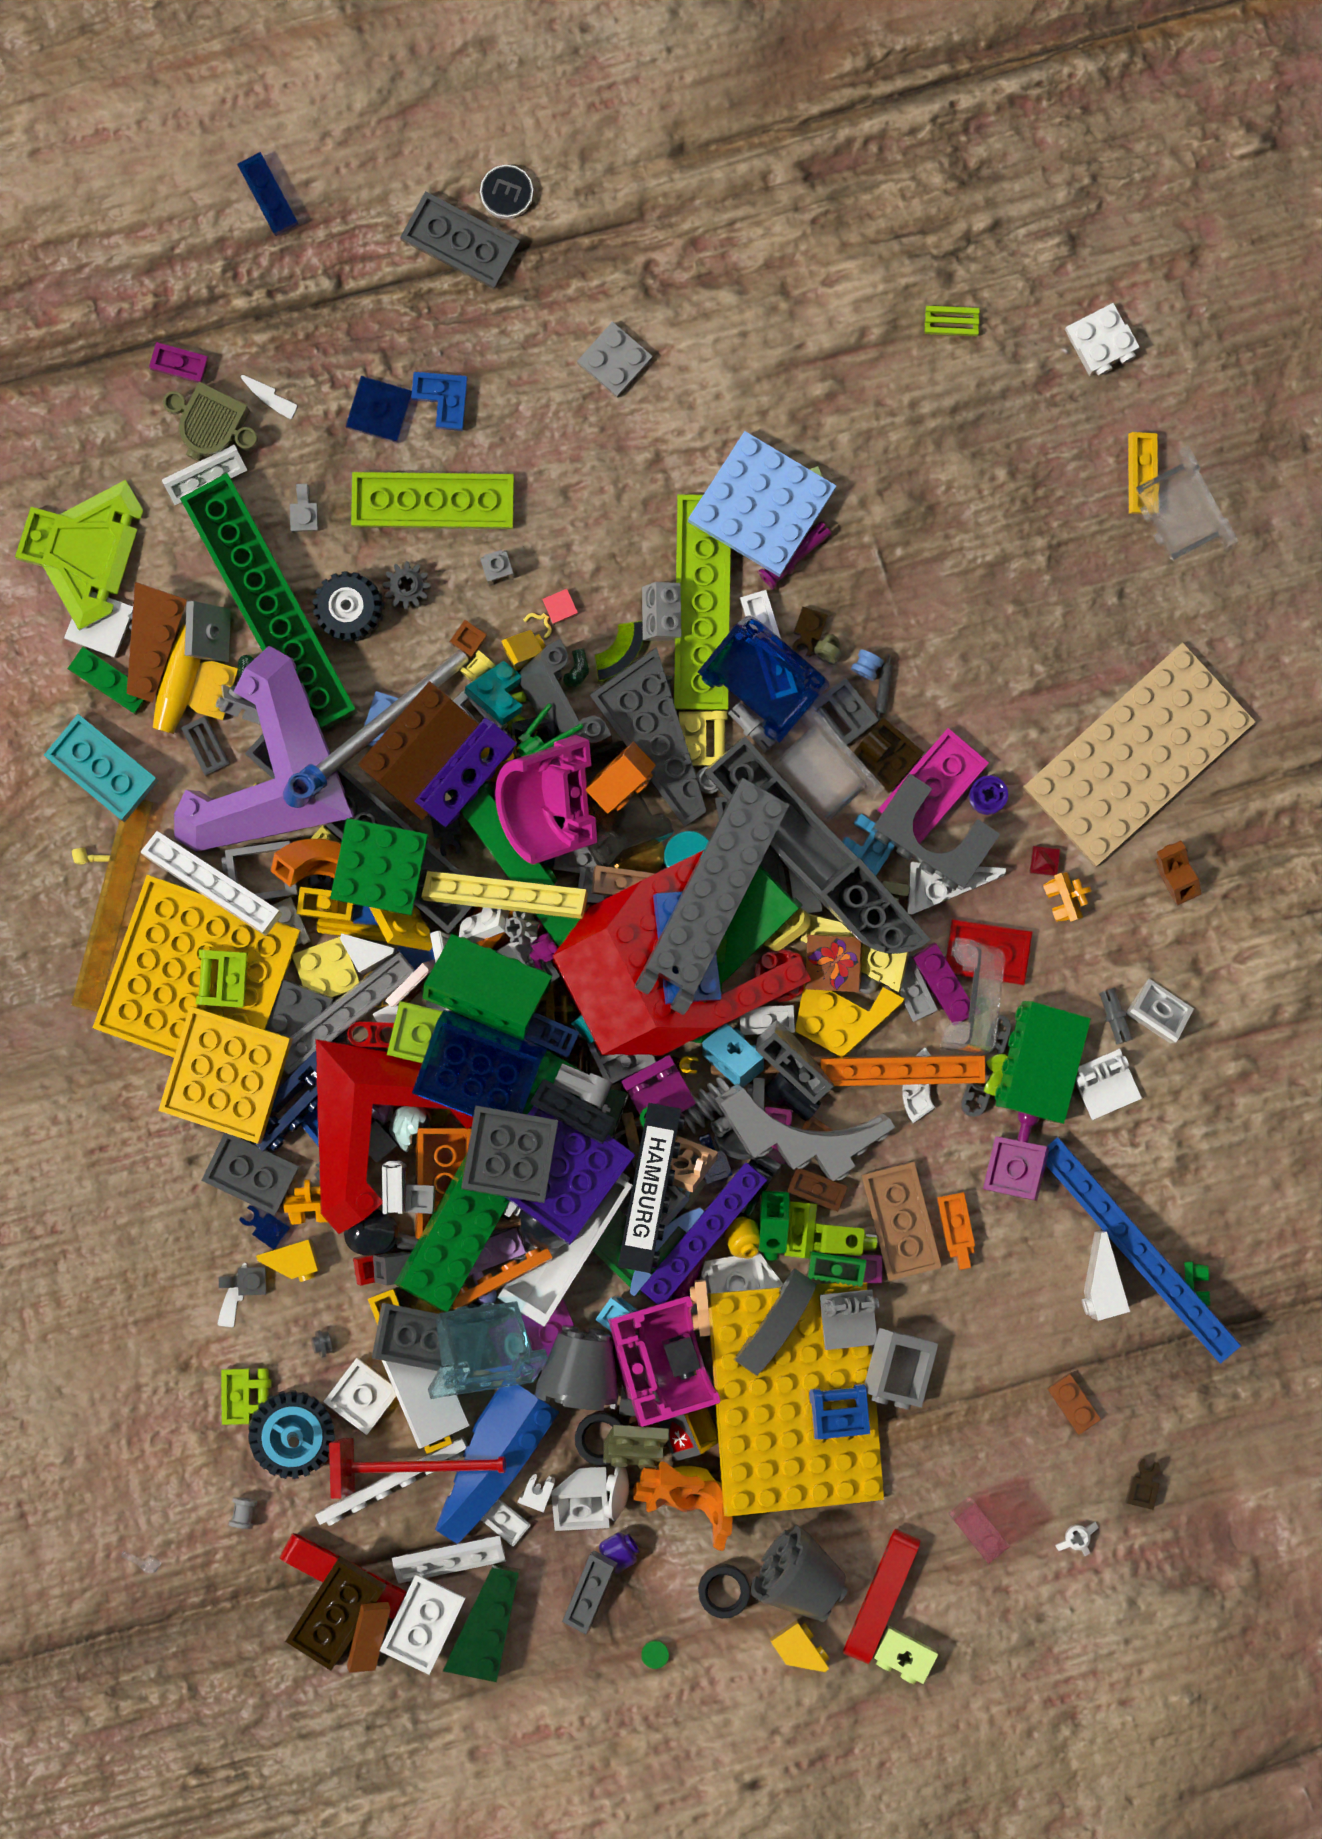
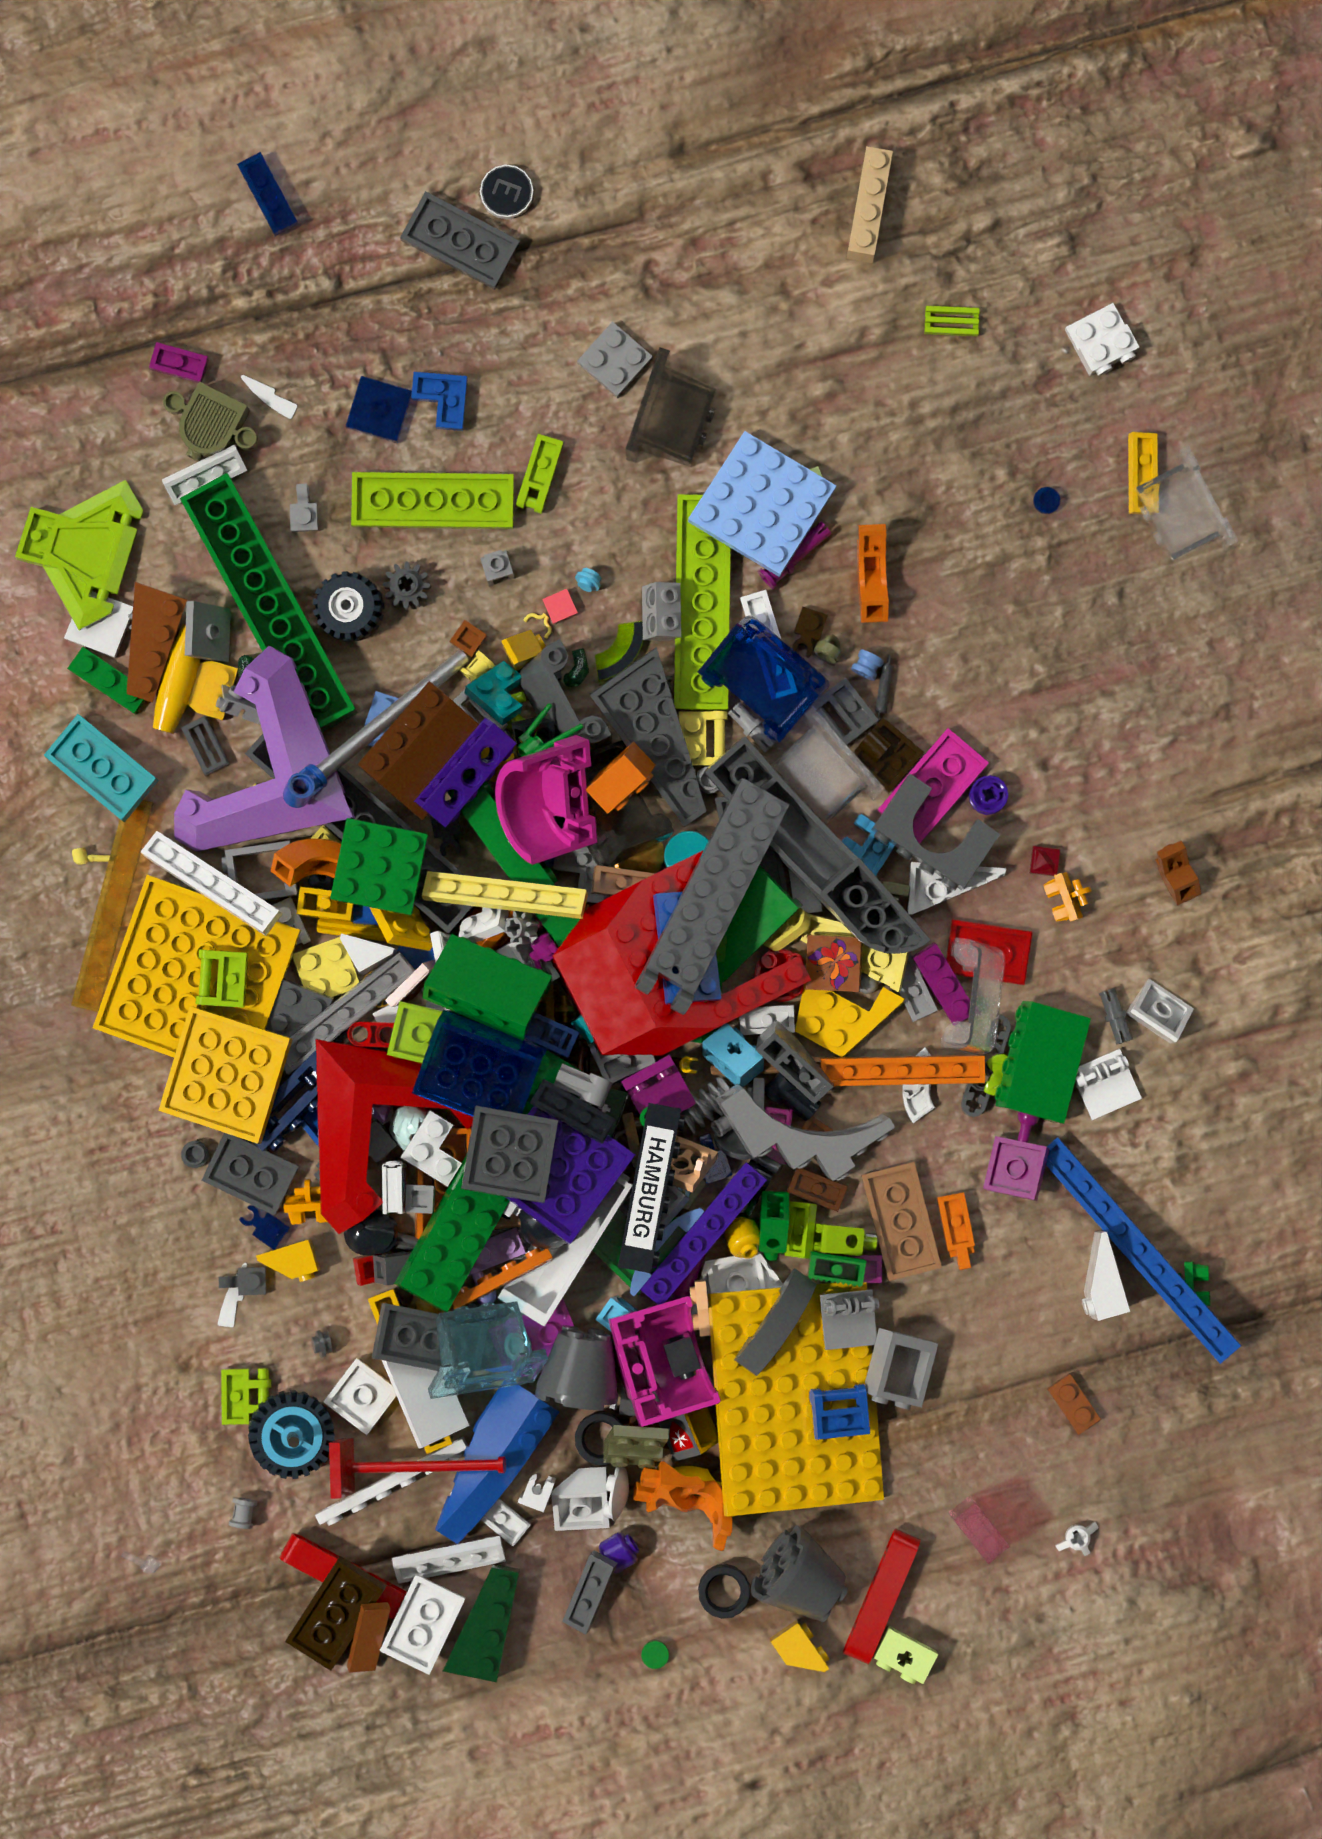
(194, 1154): none -> dark grey plate
(425, 1153): none -> white plate
(540, 472): none -> lime plate
(588, 580): none -> medium azure plate
(671, 415): none -> clear smoke windscreen
(869, 204): none -> tan arch
(872, 573): none -> orange arch
(1046, 500): none -> clear blue plate
(1138, 754): tan plate -> none
(1142, 1489): dark brown plate -> none

